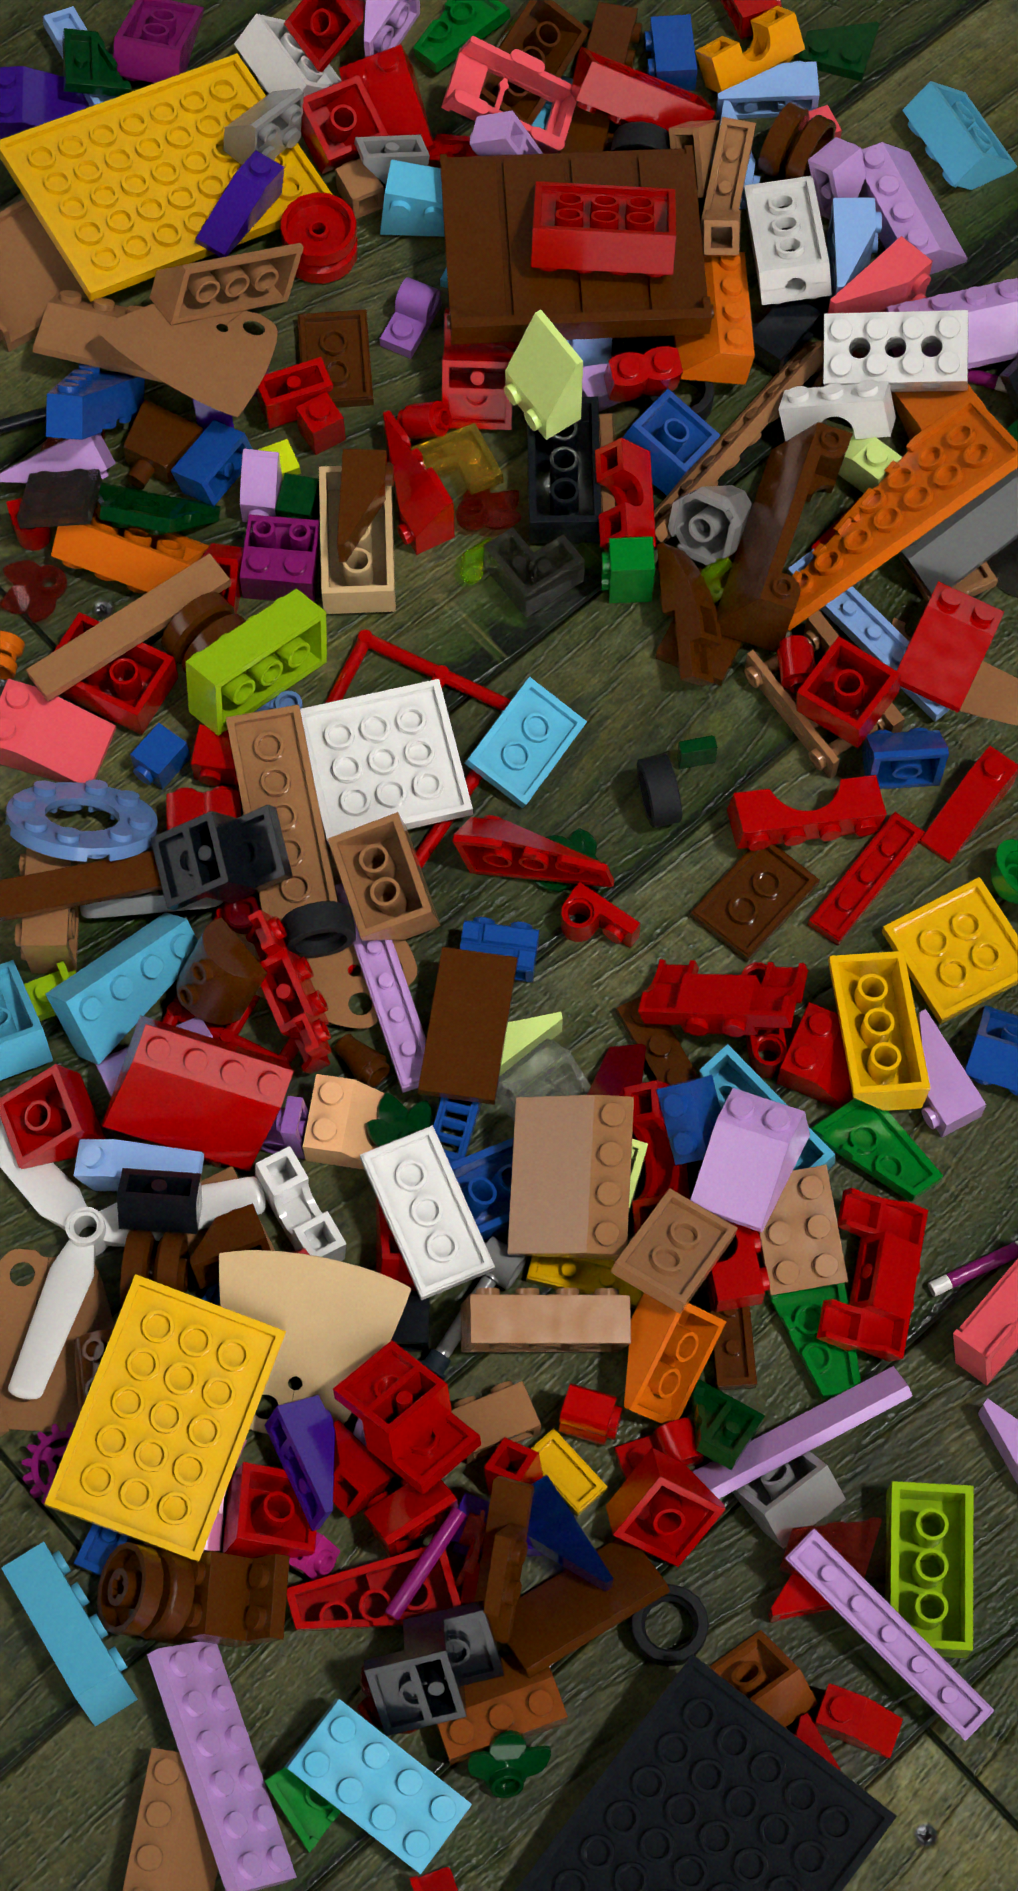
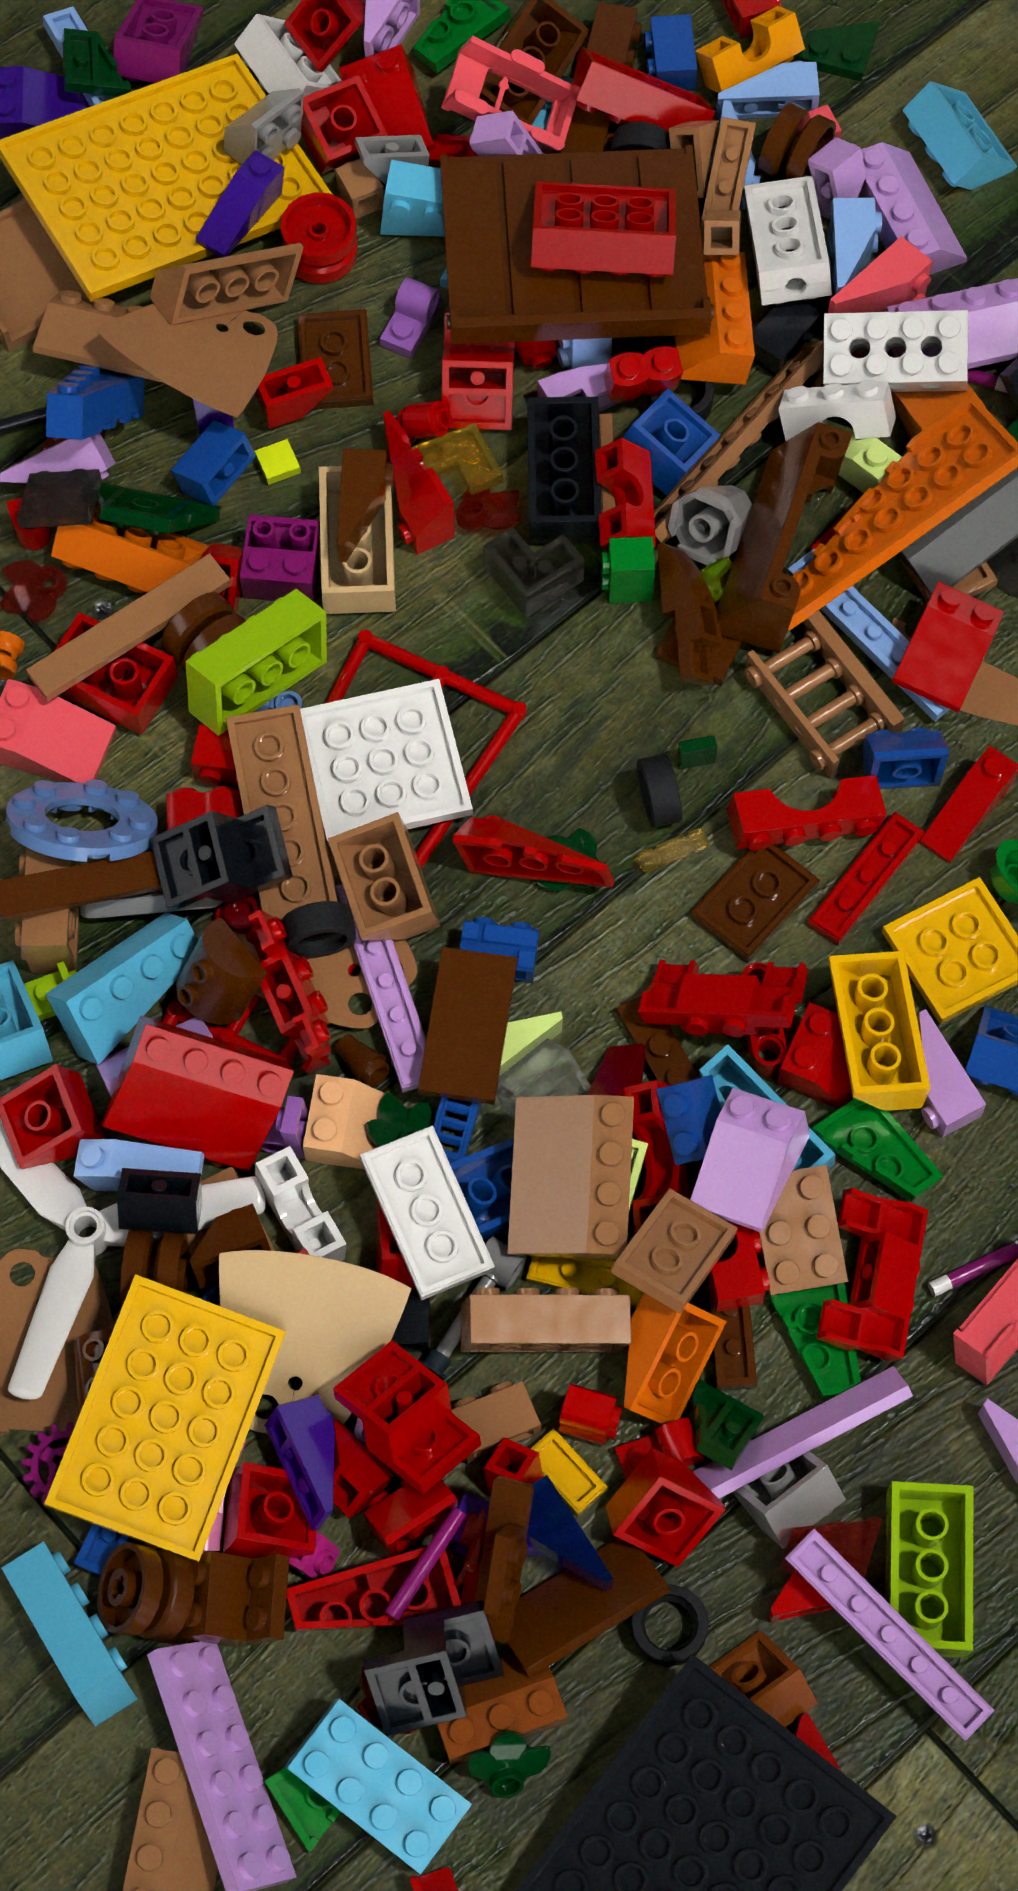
(157, 444): reddish brown torso -> none
(159, 757): blue brick -> none
(259, 483): lavender slope -> none
(298, 497): dark green brick -> none
(320, 423): red brick -> none
(472, 563): clear neon green arm -> none
(525, 742): medium azure plate -> none
(545, 378): yellowish green slope -> none
(600, 913): red plate -> none
(672, 850): none -> clear yellow axle
(795, 661): red brick -> none
(848, 692): red brick -> none
(857, 1721): red slope -> none

